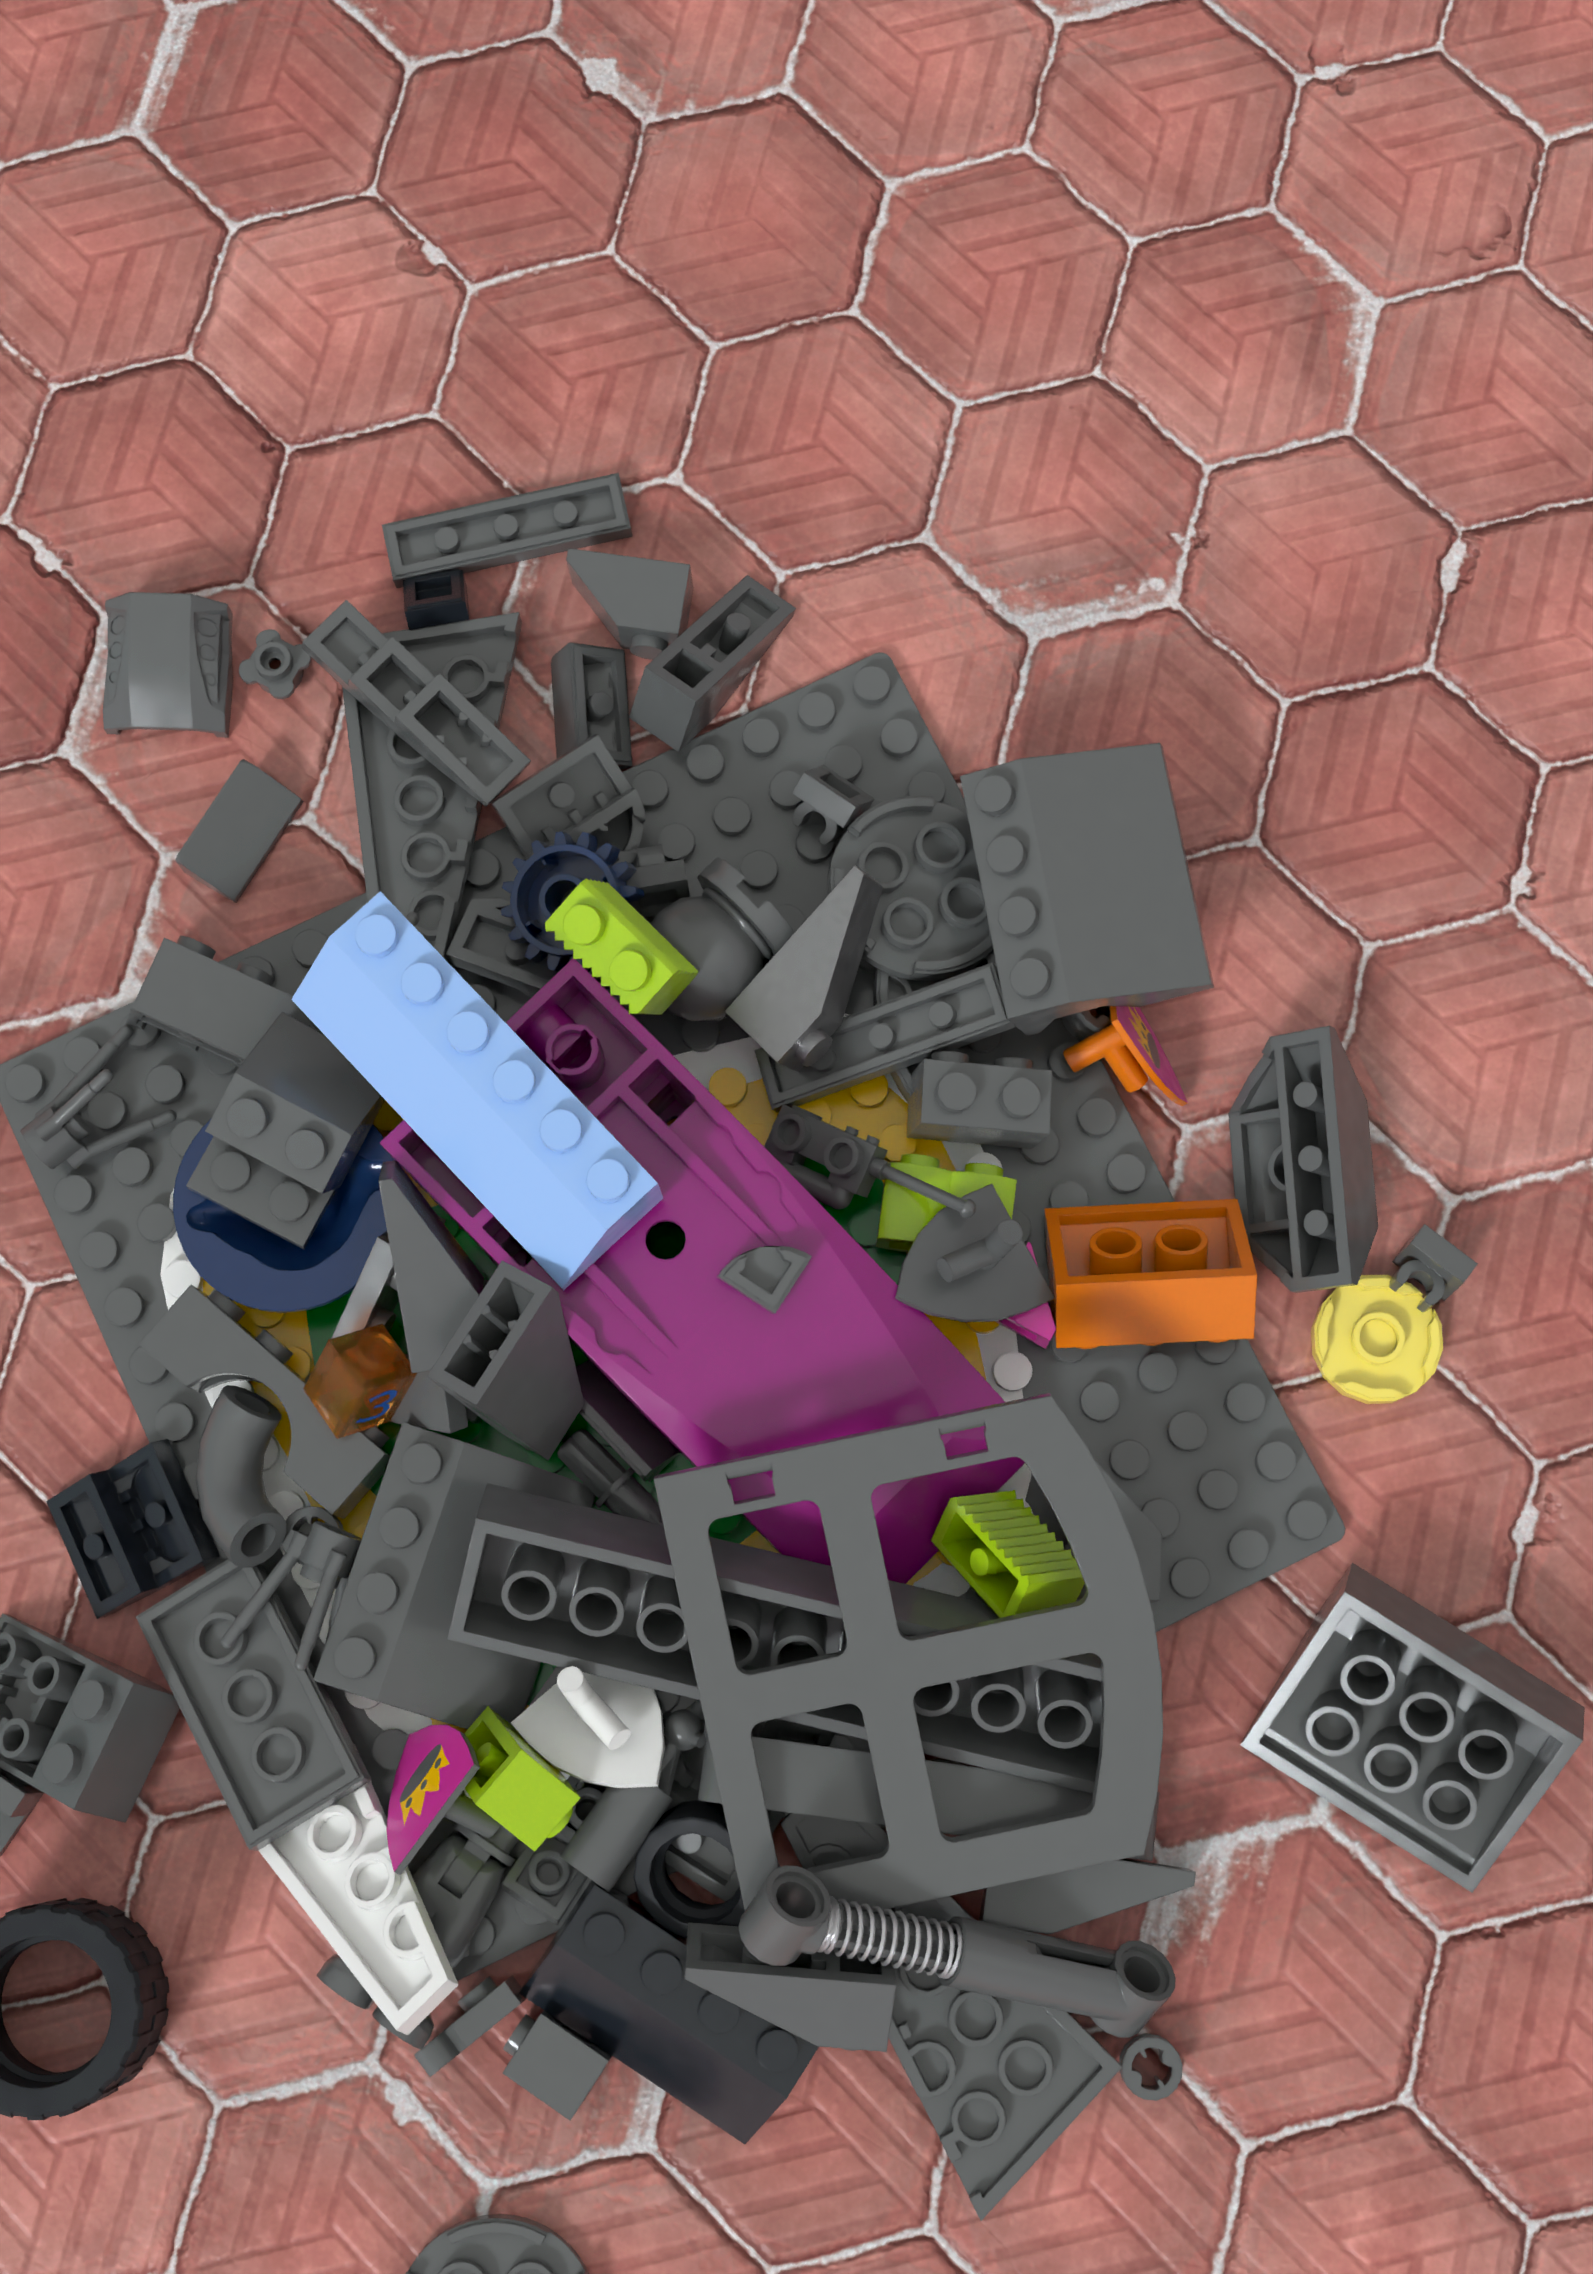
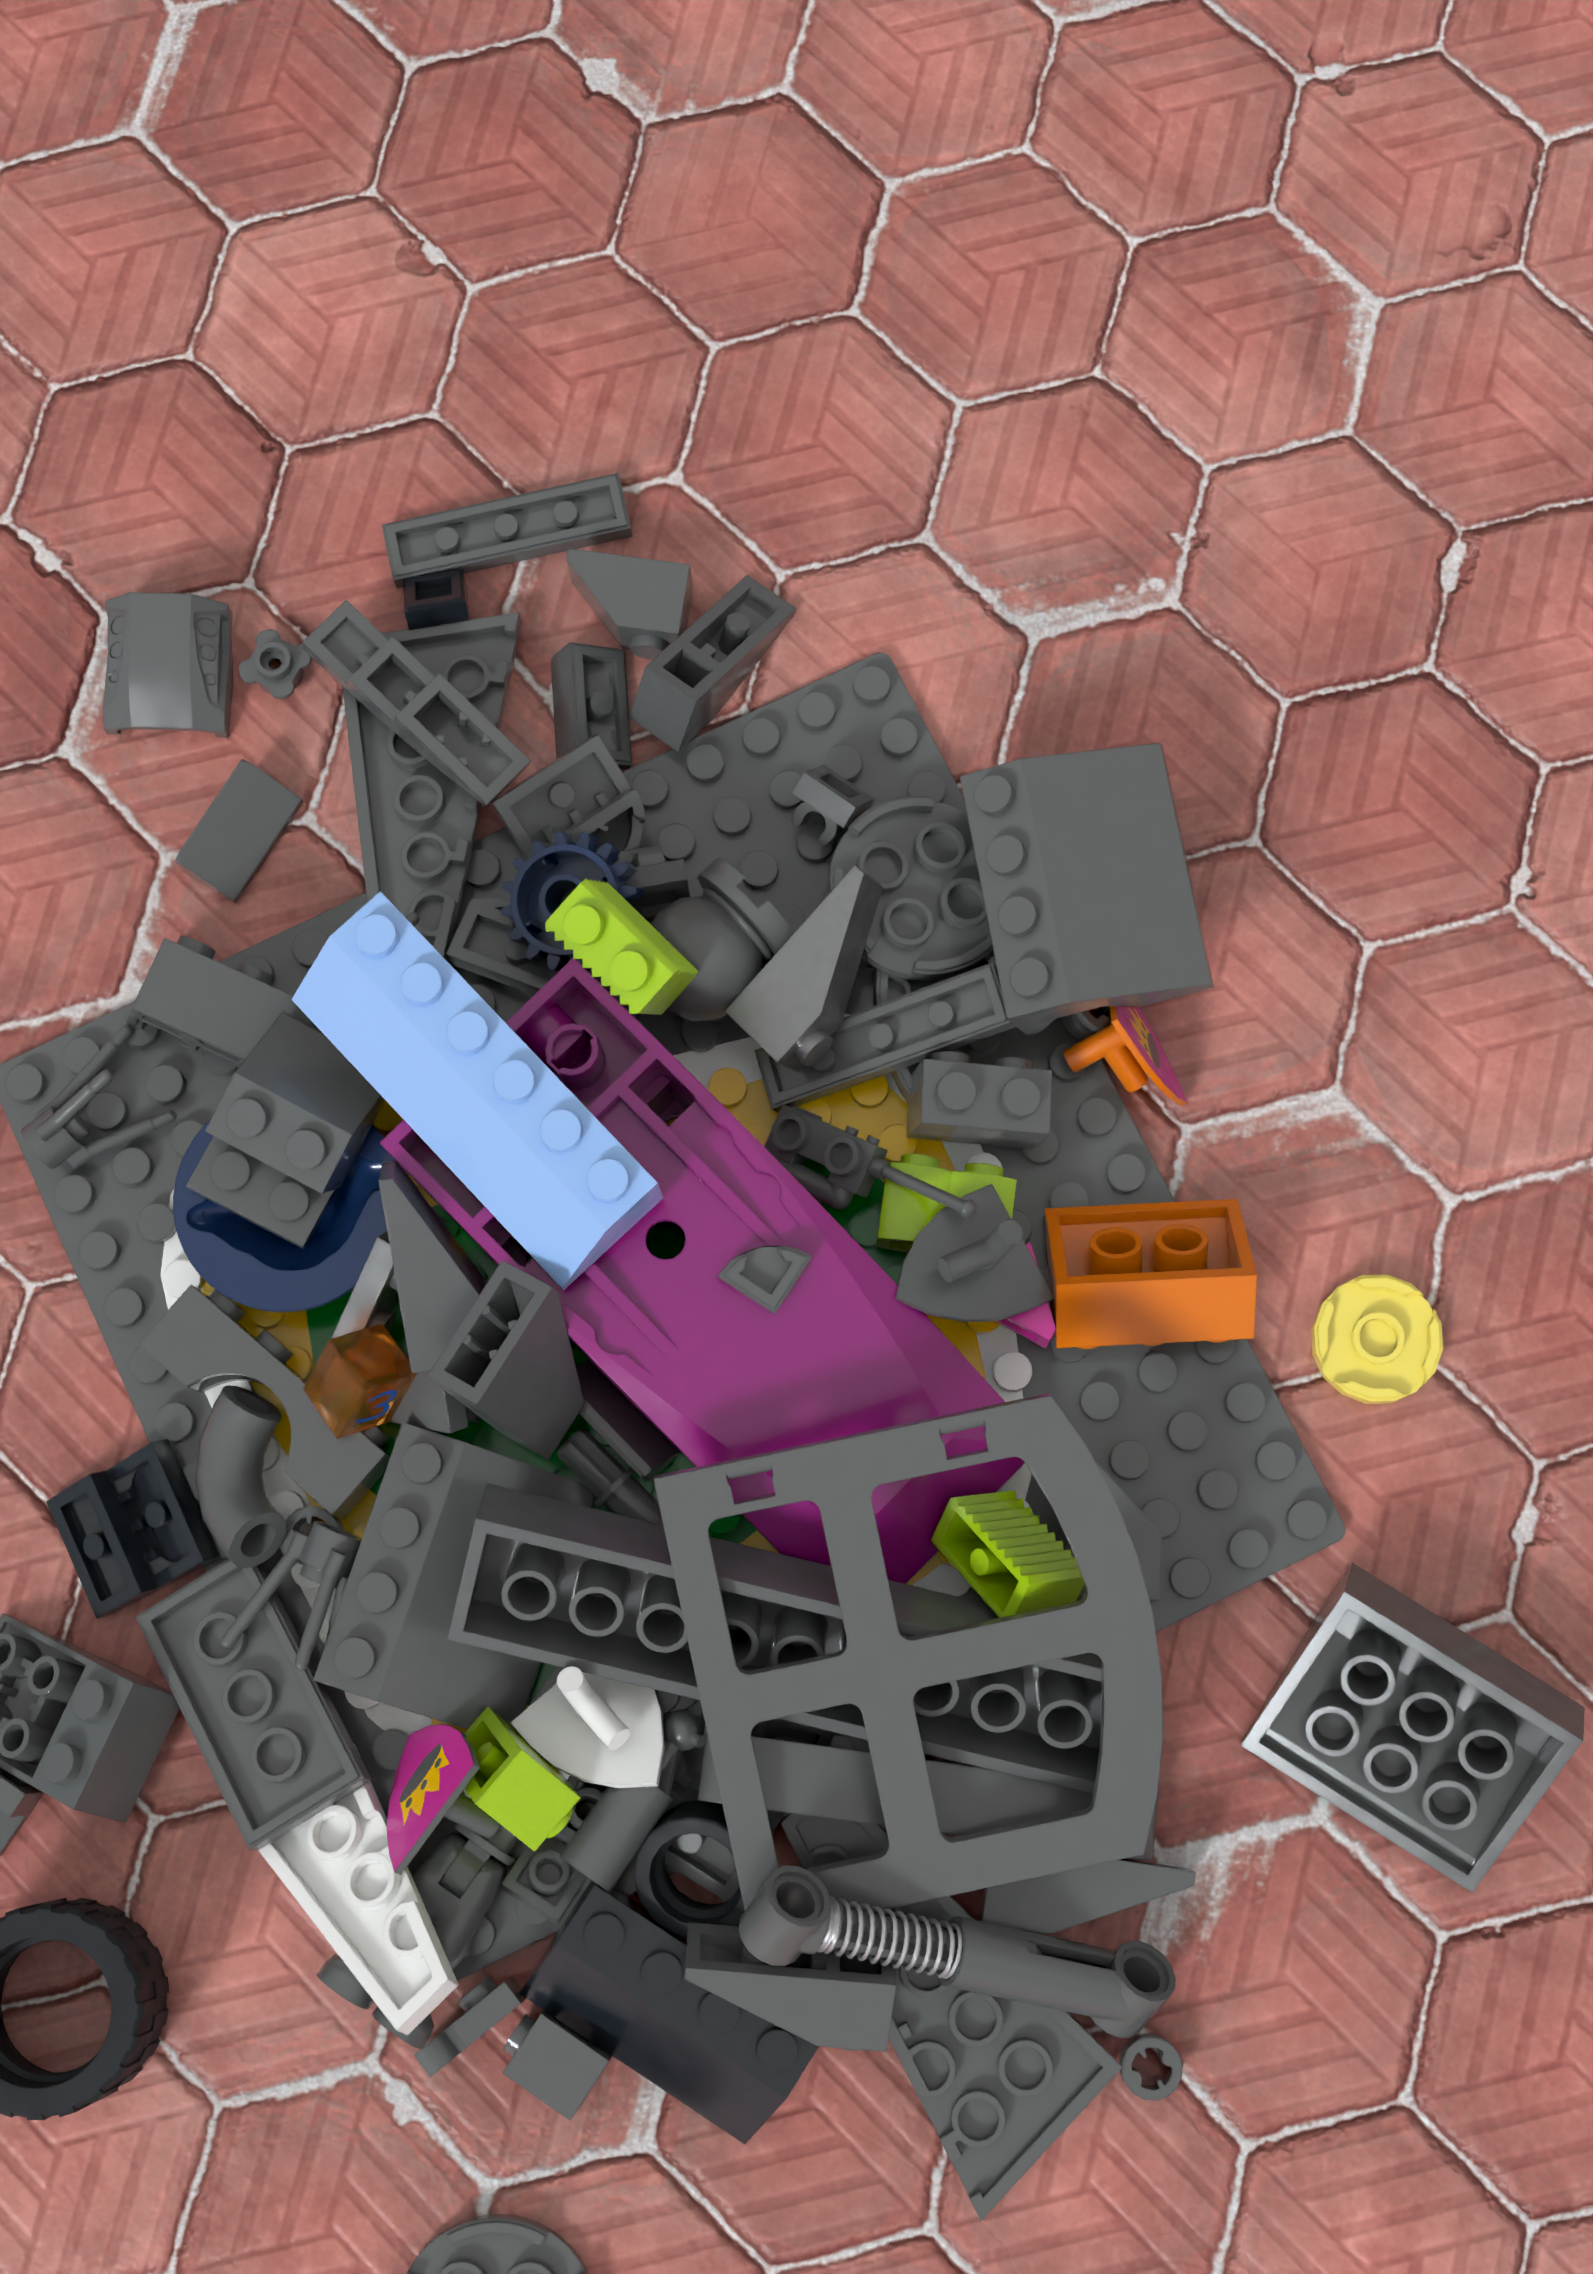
(1305, 1162): dark grey wedge -> none
(1433, 1264): dark grey tile -> none

